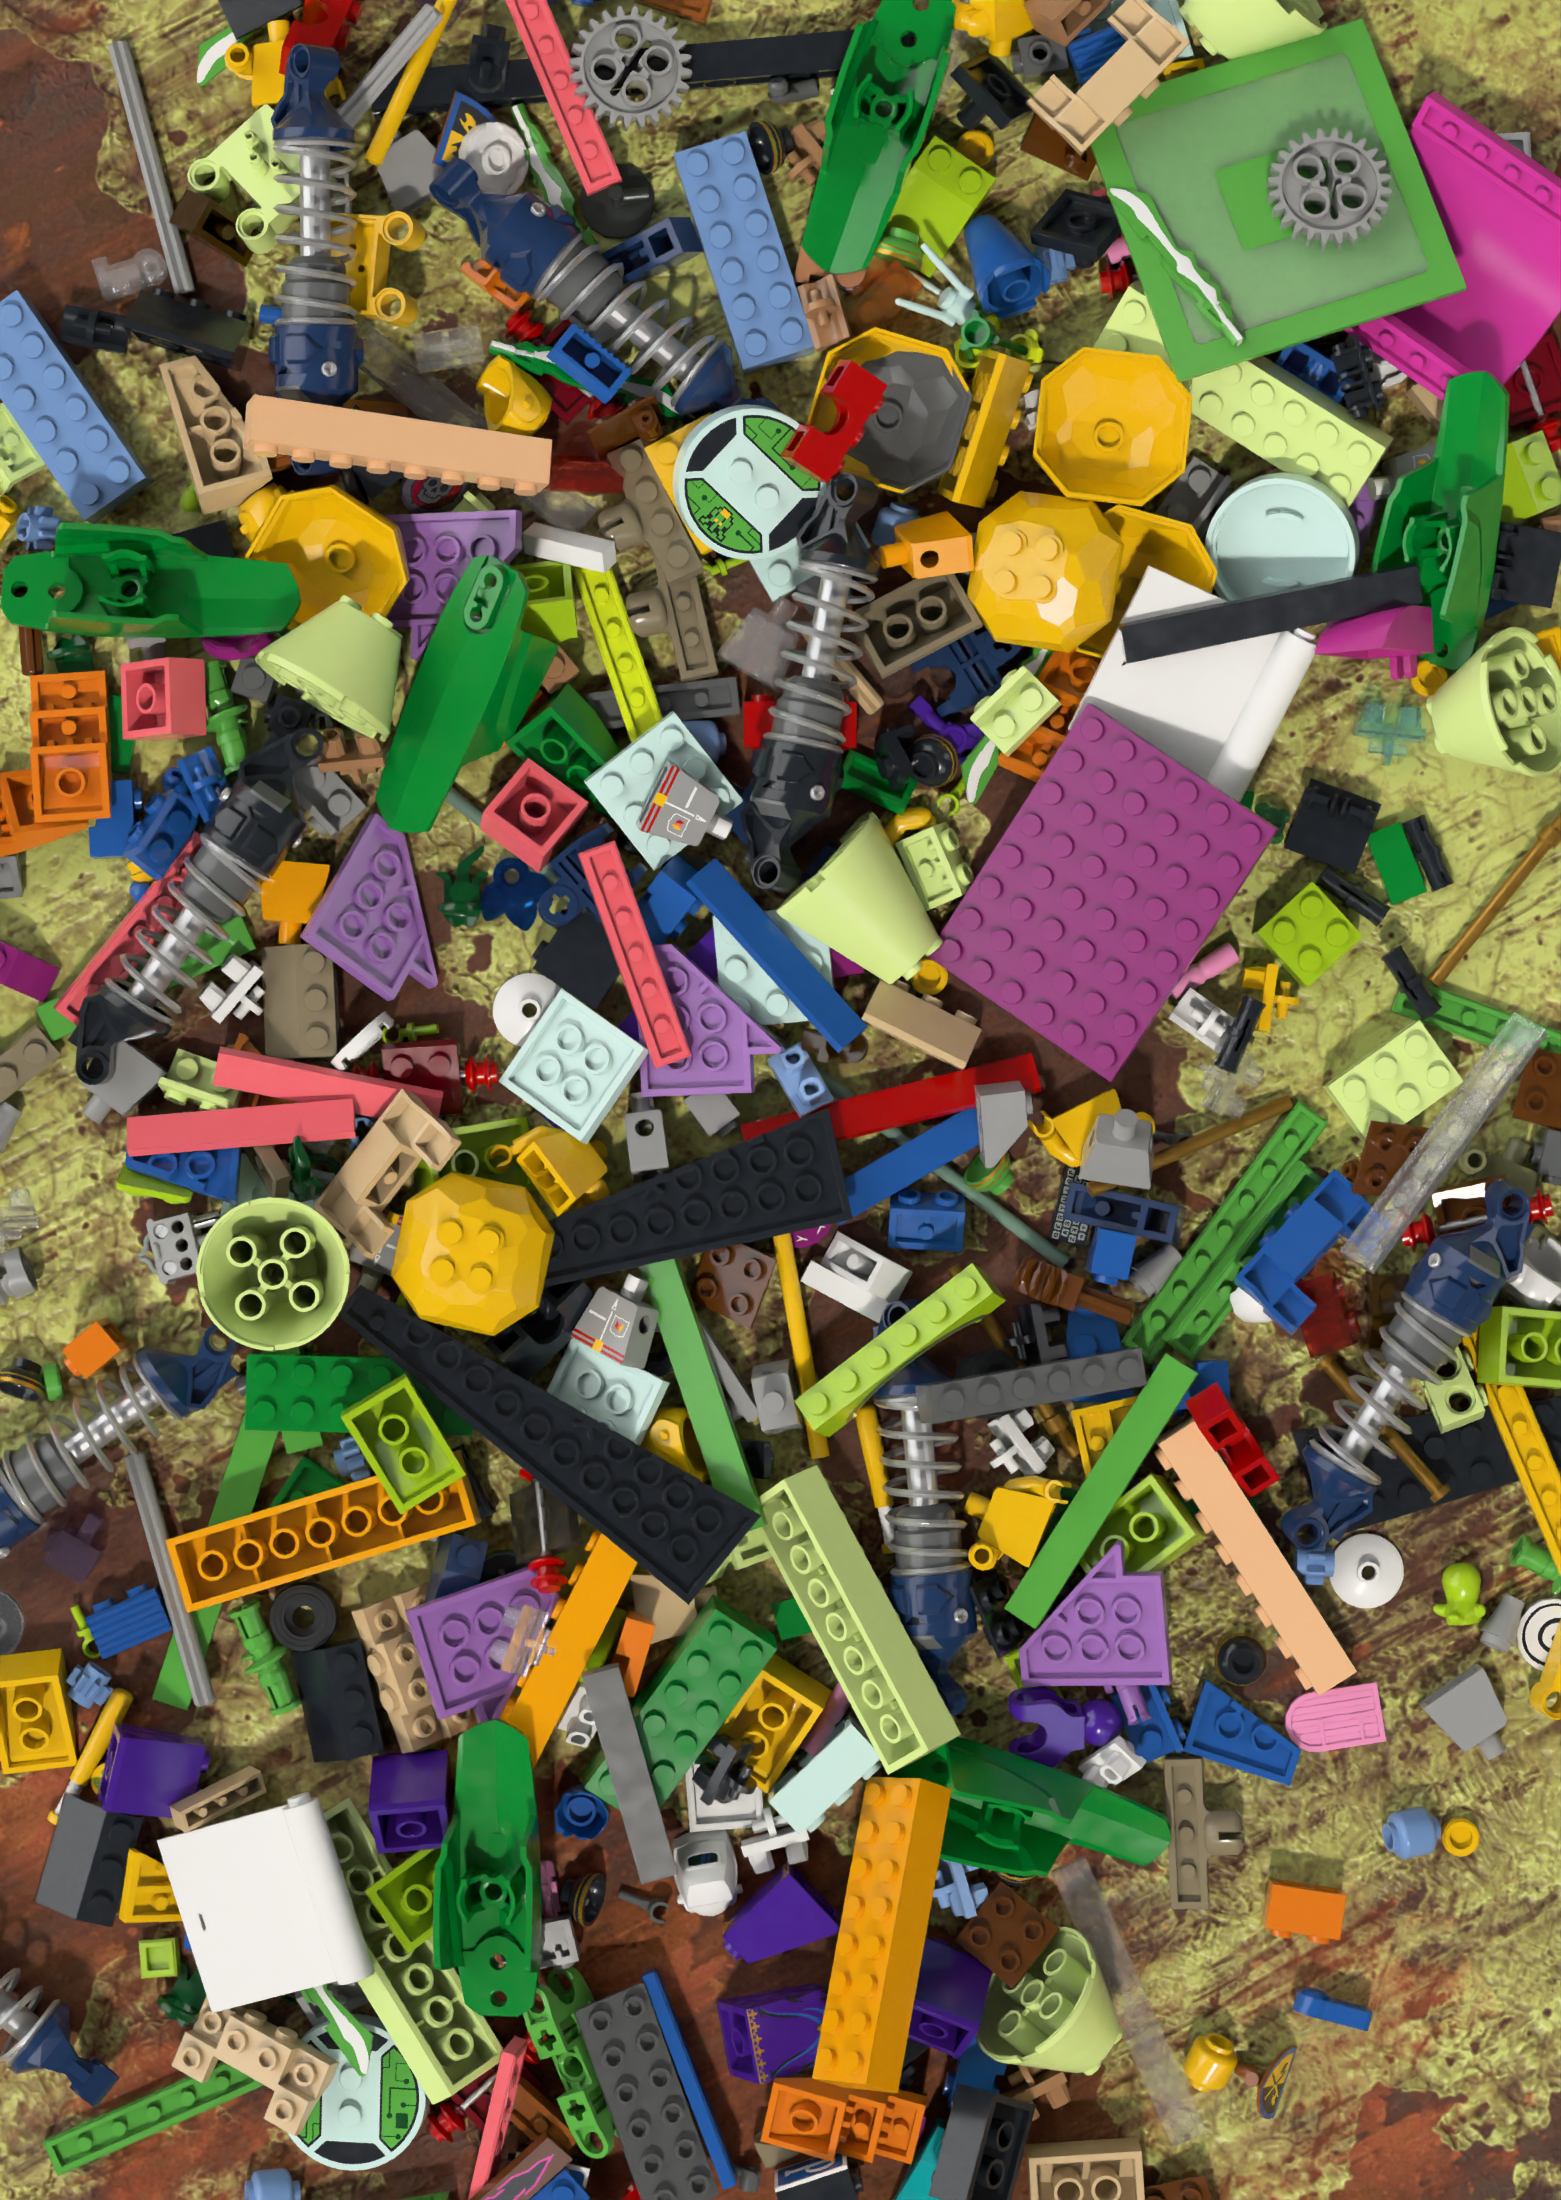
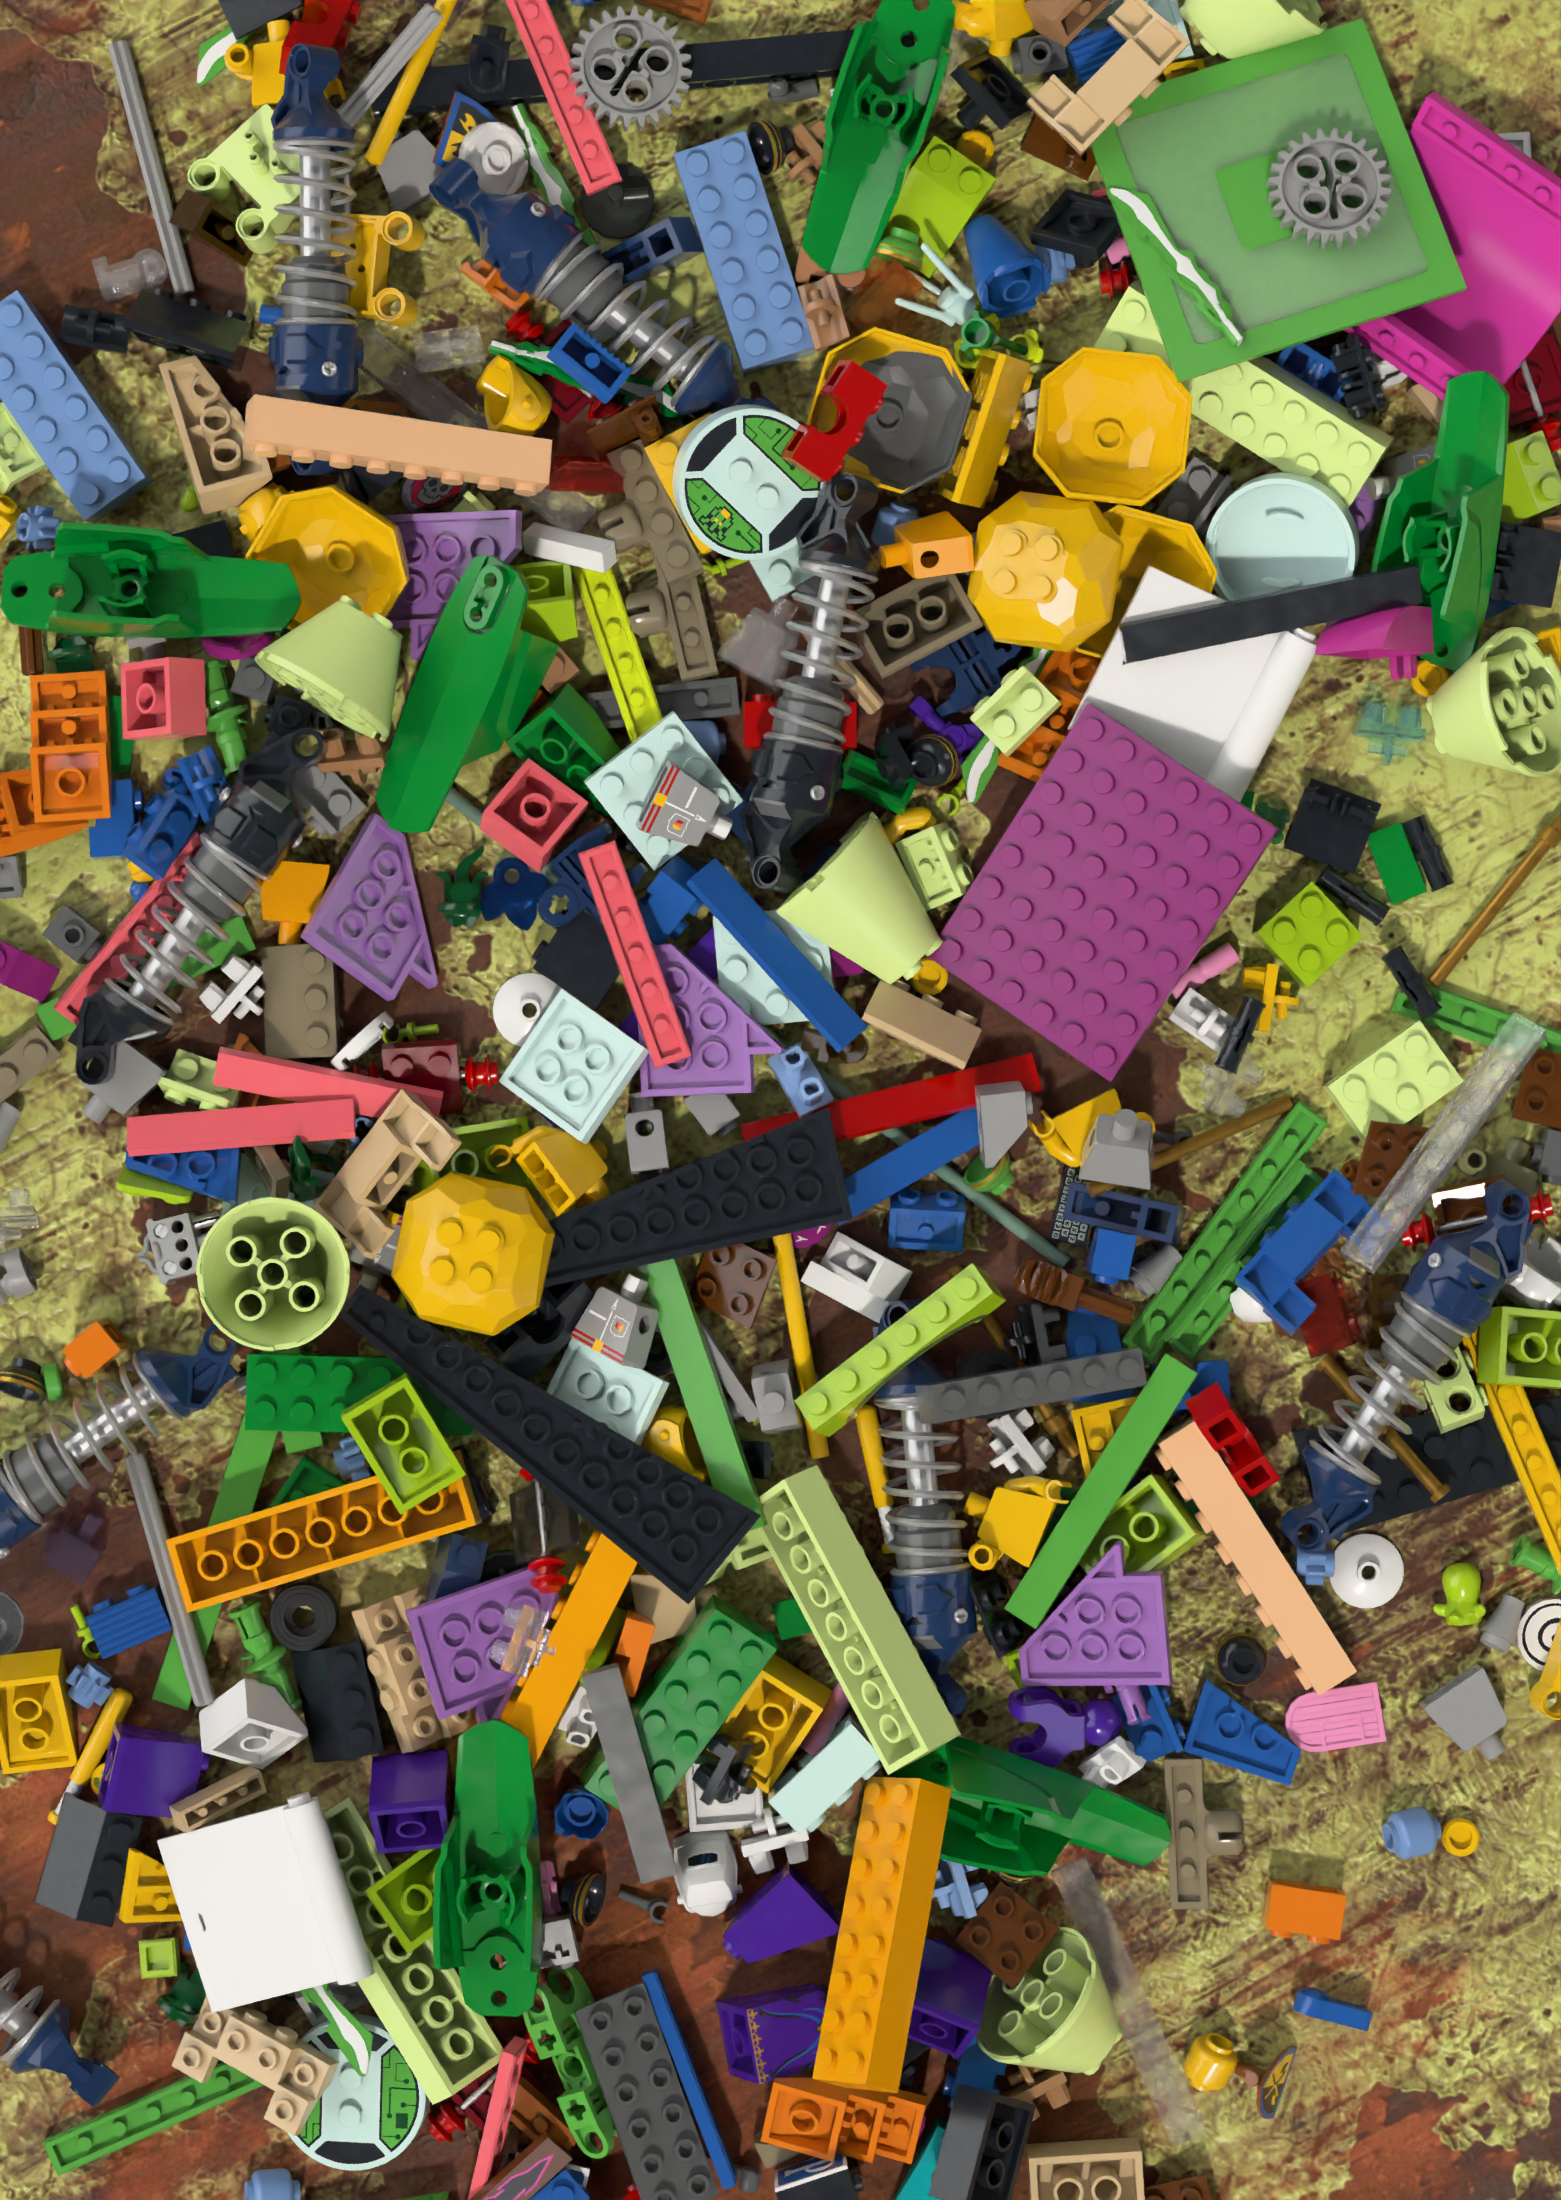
(74, 935): none -> dark grey brick
(250, 1725): none -> white slope

